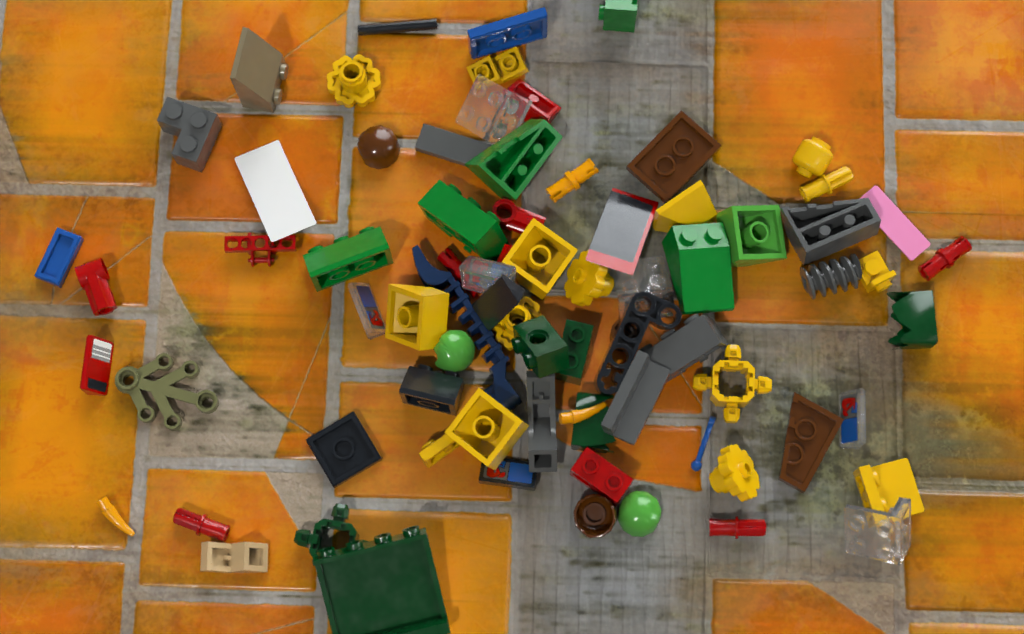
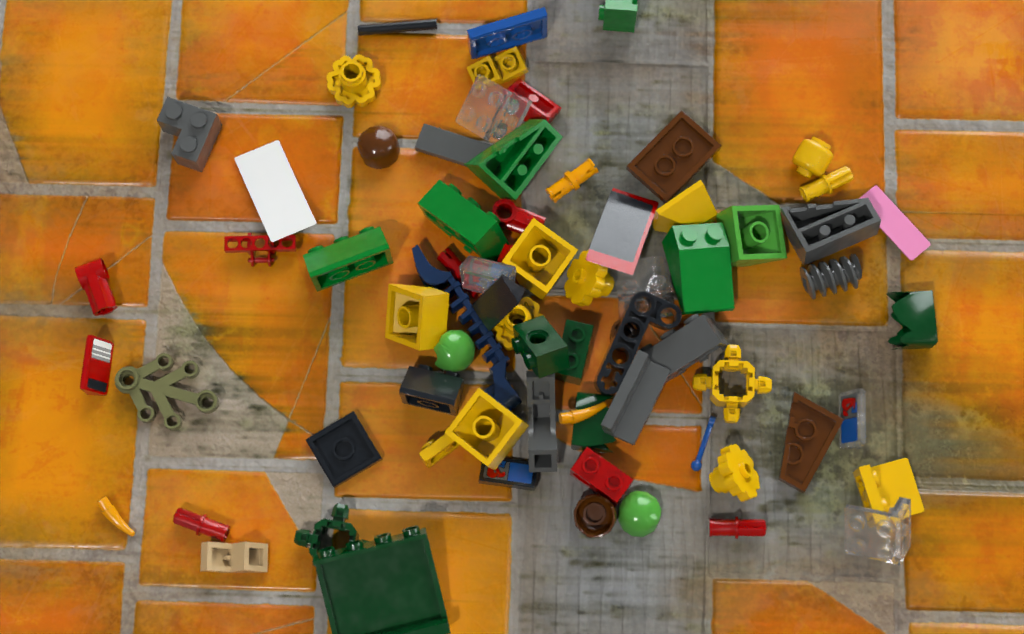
(59, 257): blue tile -> none
(258, 72): dark tan slope -> none
(367, 309): slope -> none
(875, 273): yellow bracket -> none
(944, 258): red pin -> none

